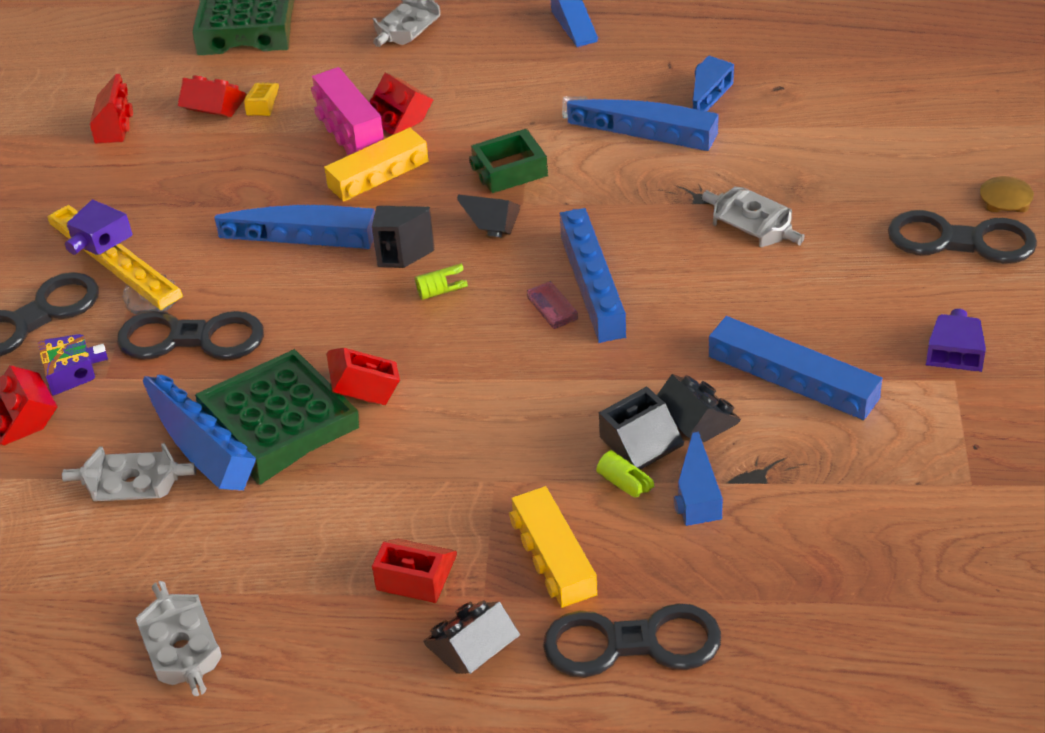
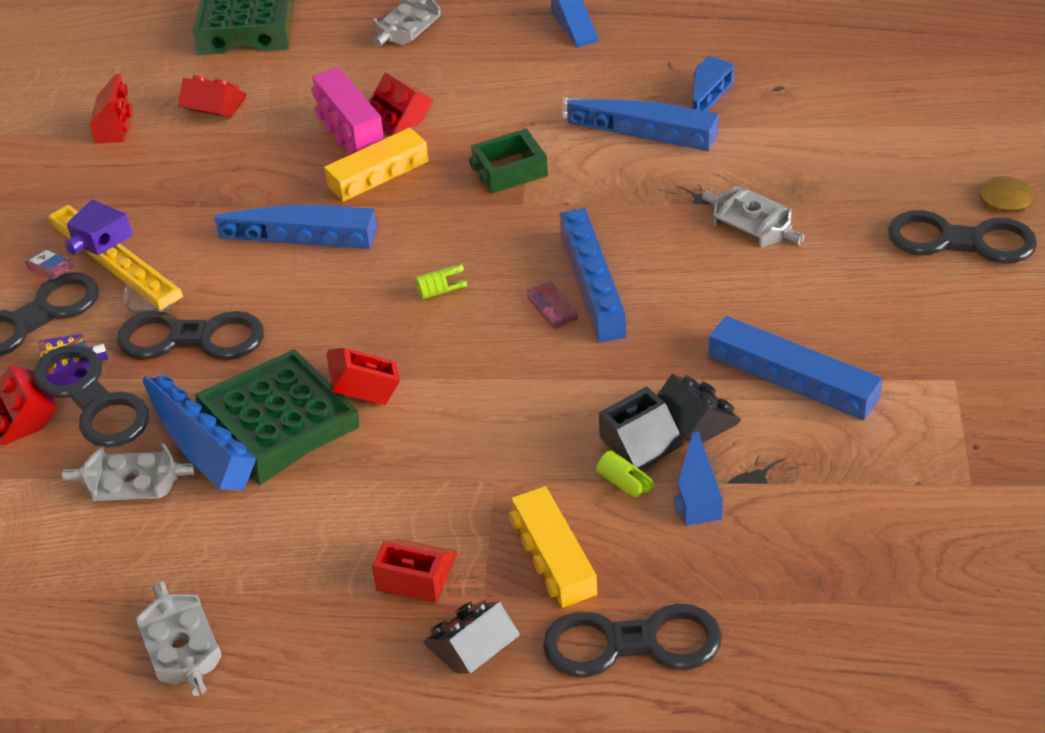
(49, 263): none -> tile
(91, 396): none -> black bar
(261, 99): yellow slope -> none
(402, 235): black slope -> none
(491, 214): black slope -> none
(957, 342): dark purple torso -> none

